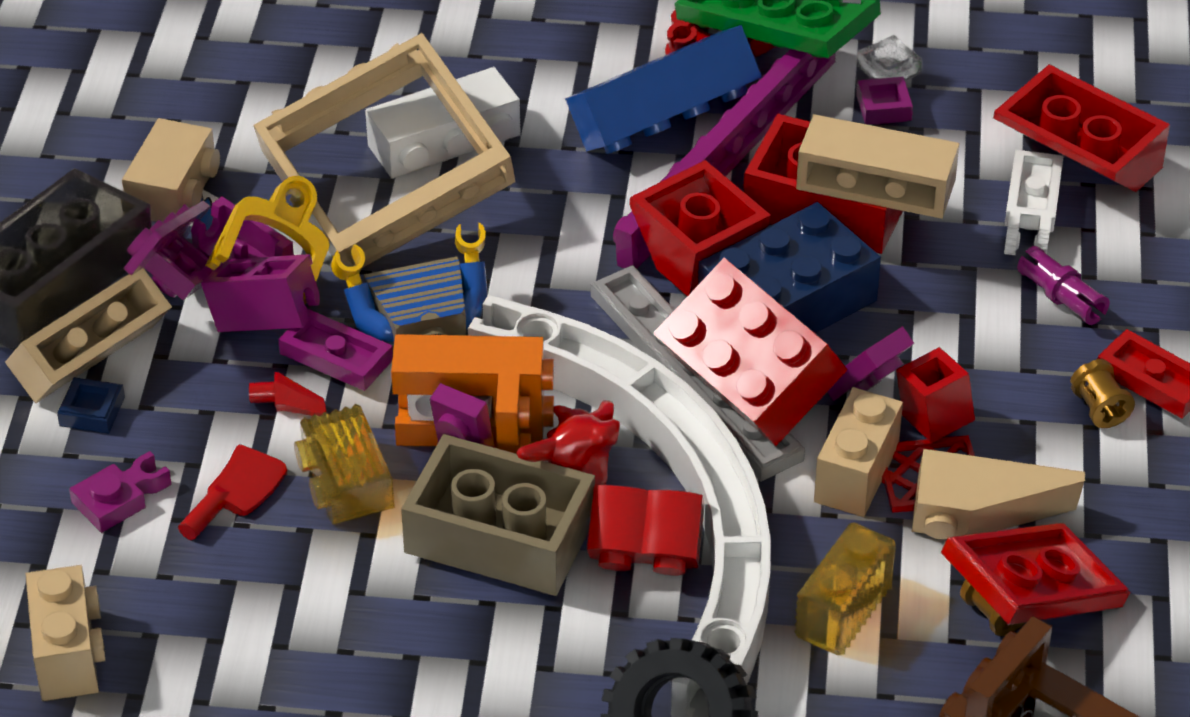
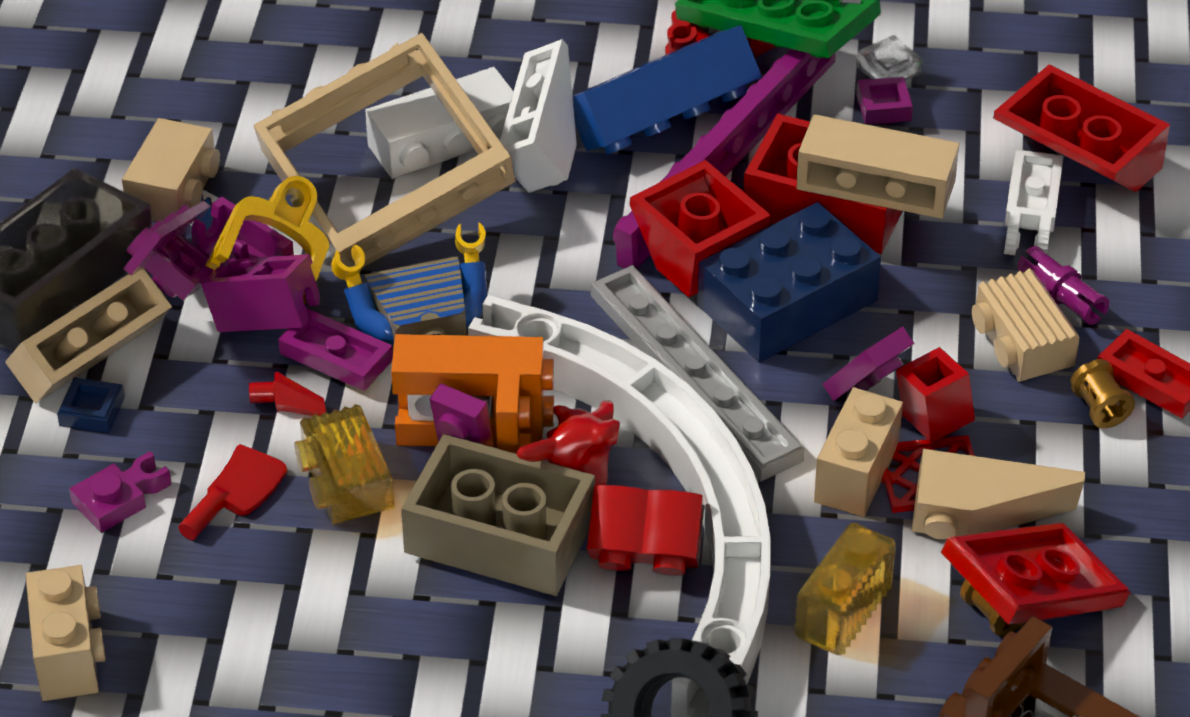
(541, 119): none -> white slope
(750, 351): brick -> none
(1025, 325): none -> tan brick

